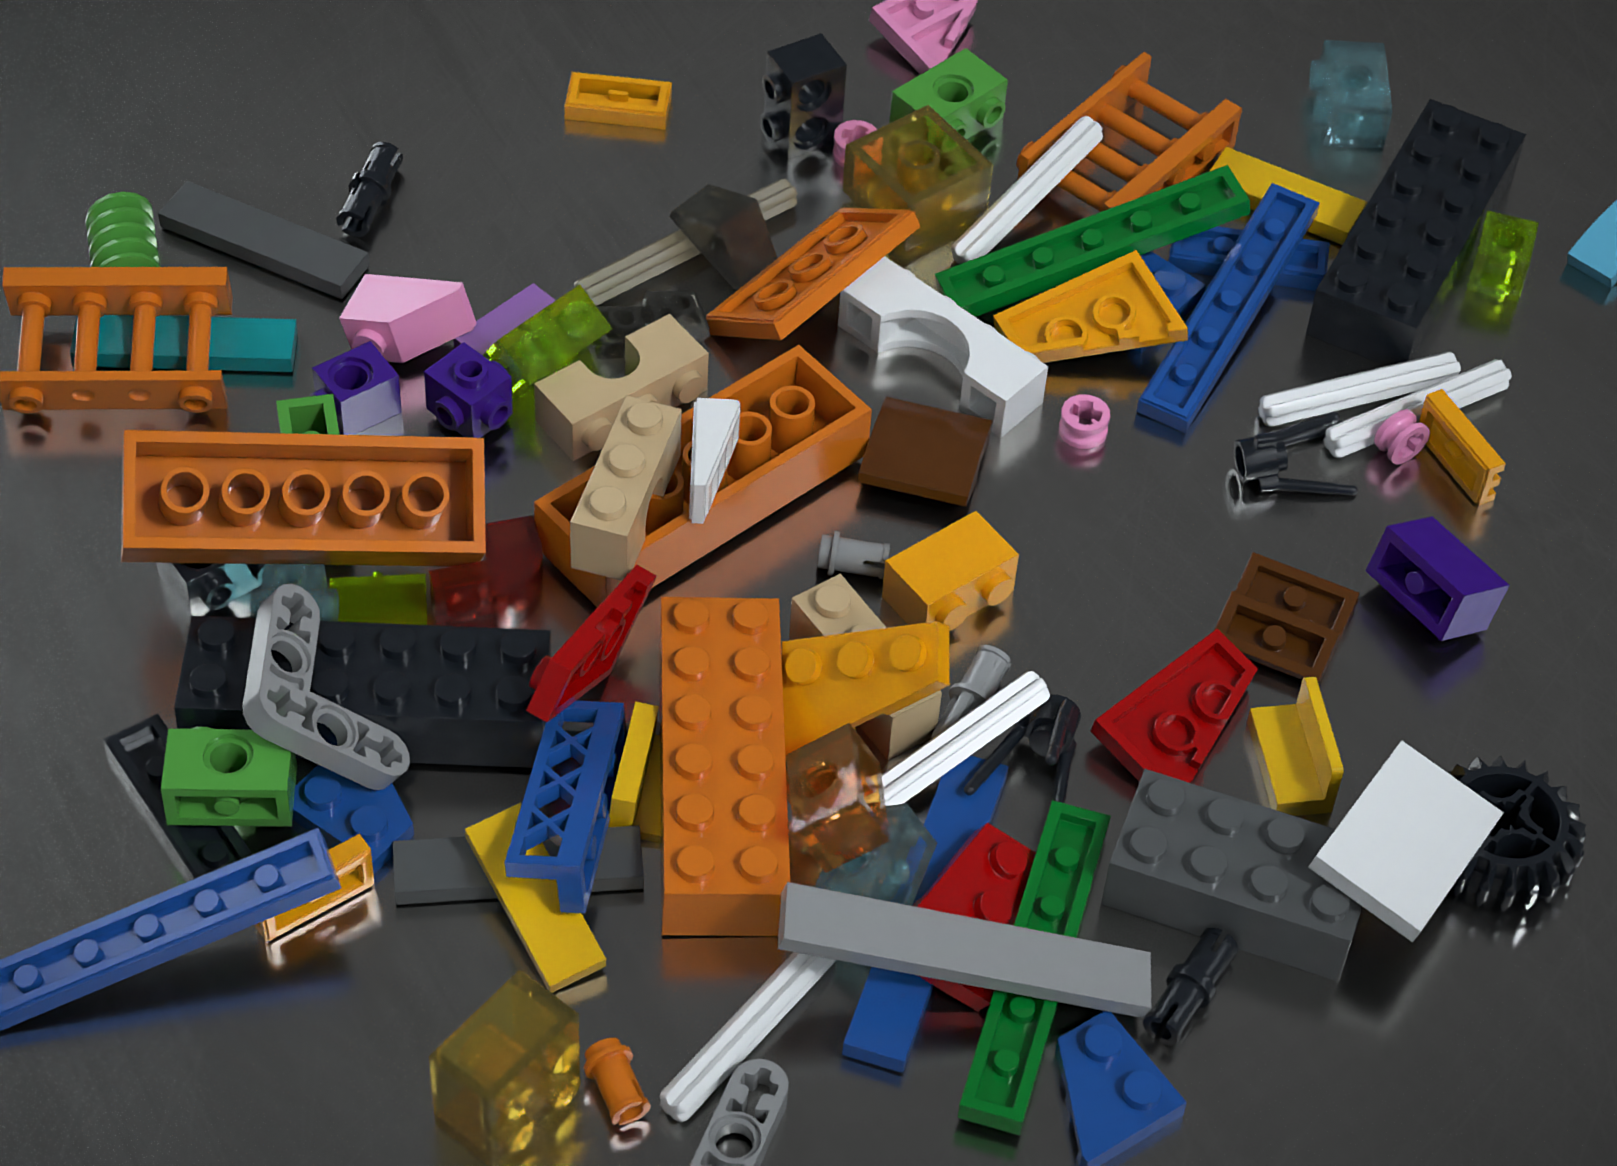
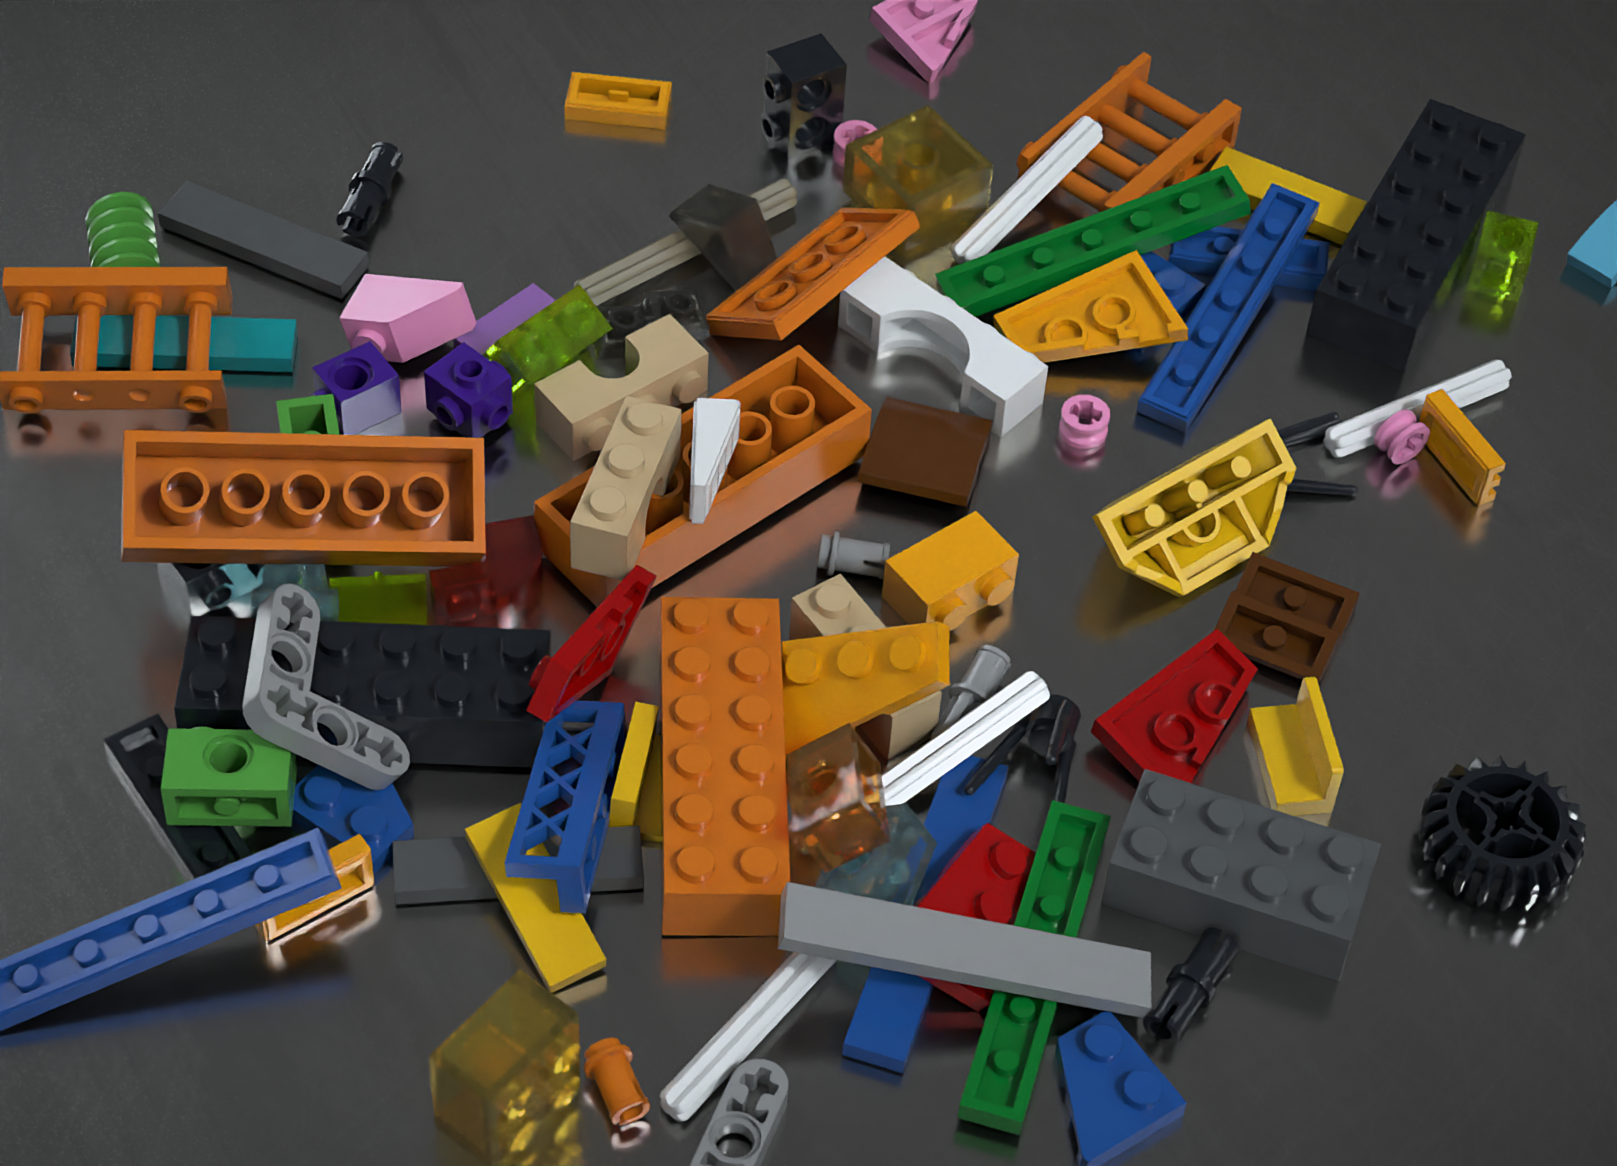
(960, 90): bright green brick -> none
(1201, 512): none -> yellow wedge
(1352, 94): clear light blue brick -> none
(1356, 389): white axle -> none
(1406, 841): white tile -> none
(1437, 578): dark purple brick -> none

